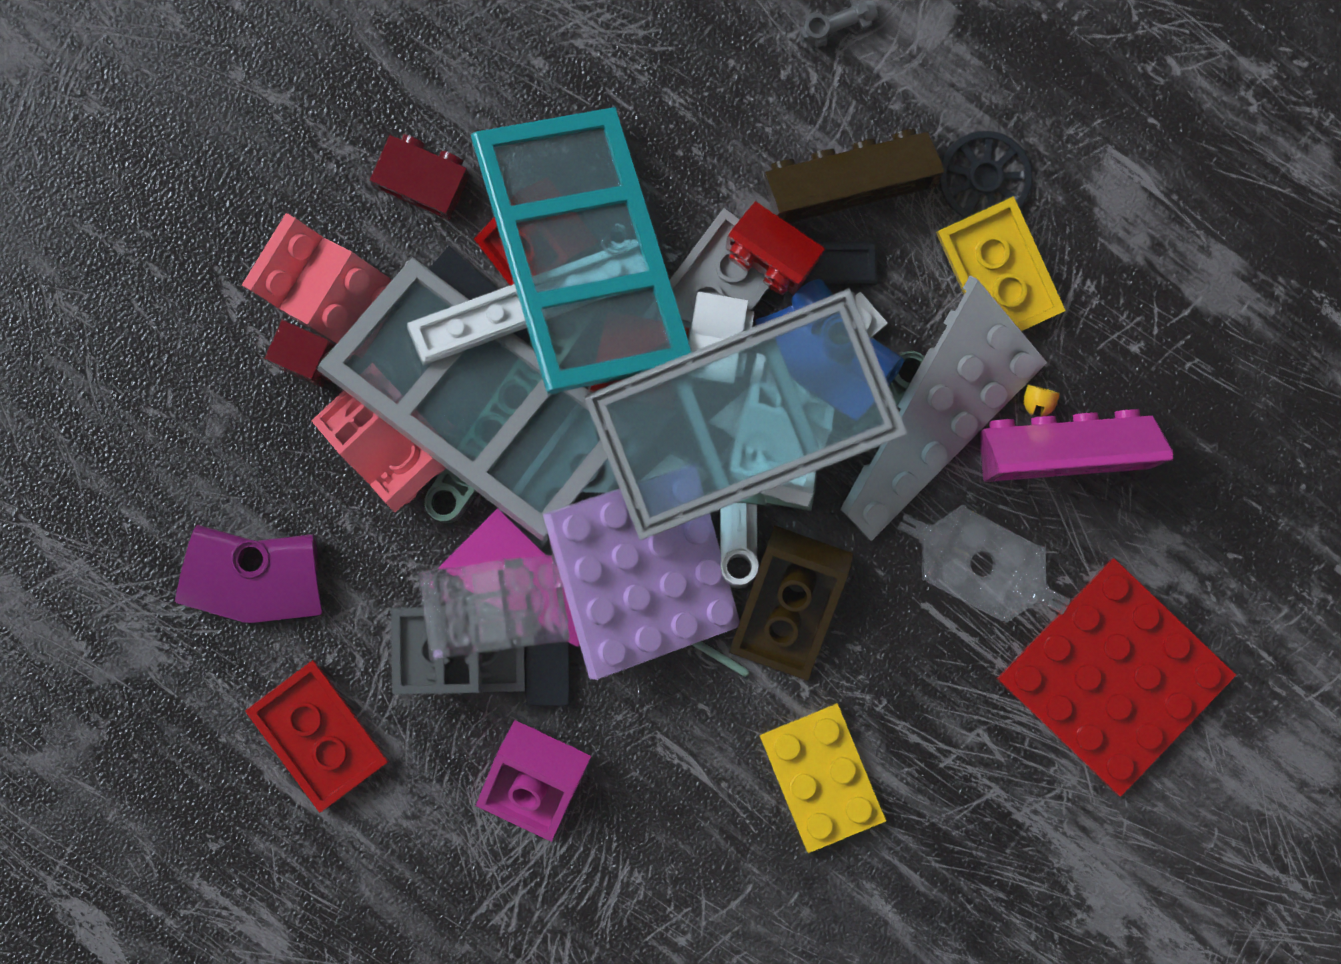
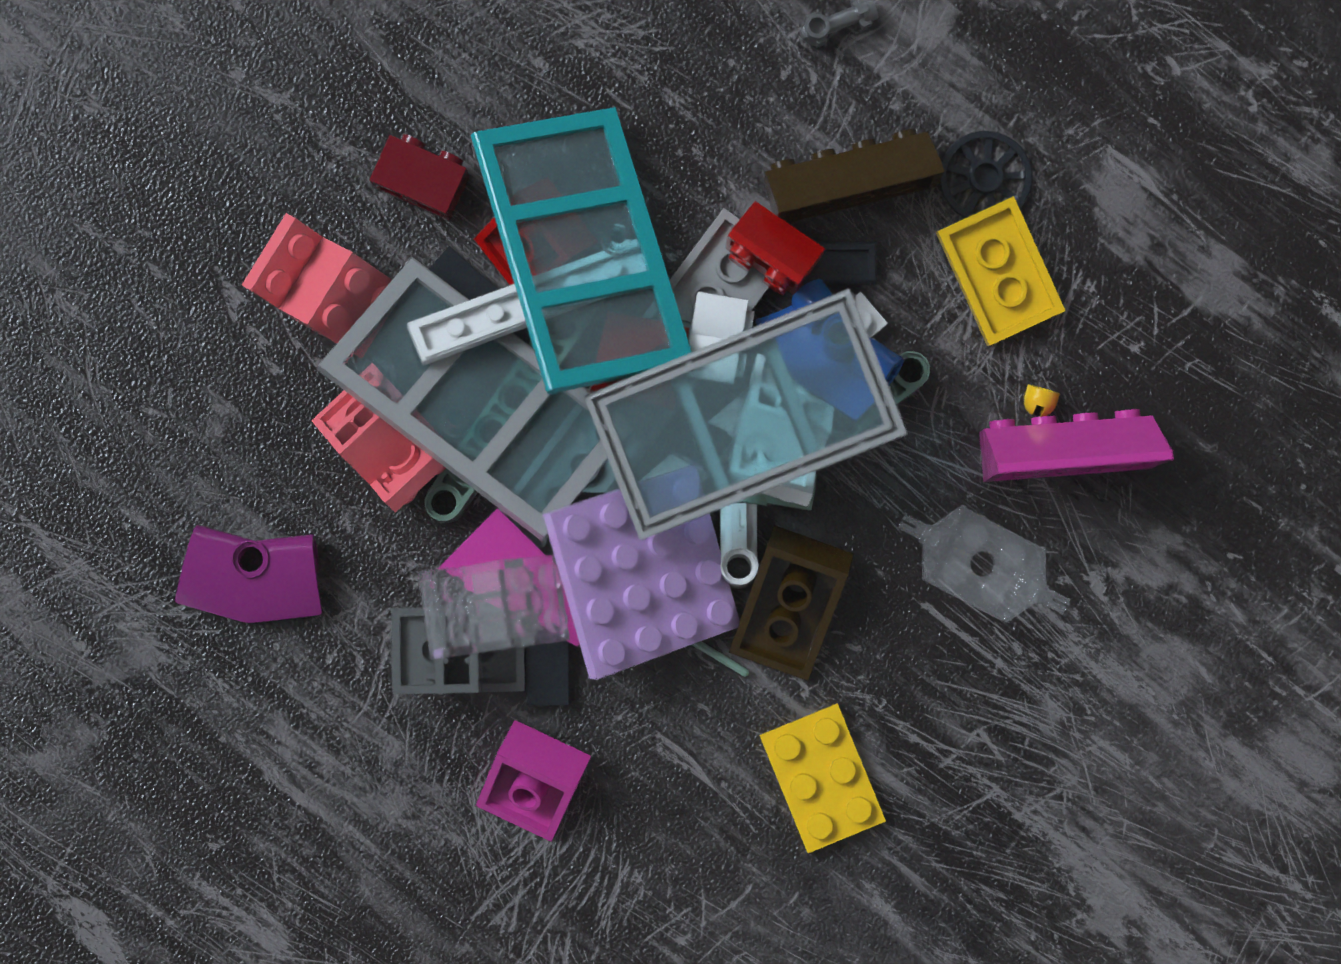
(299, 353): dark red brick -> none
(317, 736): red plate -> none
(950, 399): light grey wing -> none
(1116, 677): red plate -> none

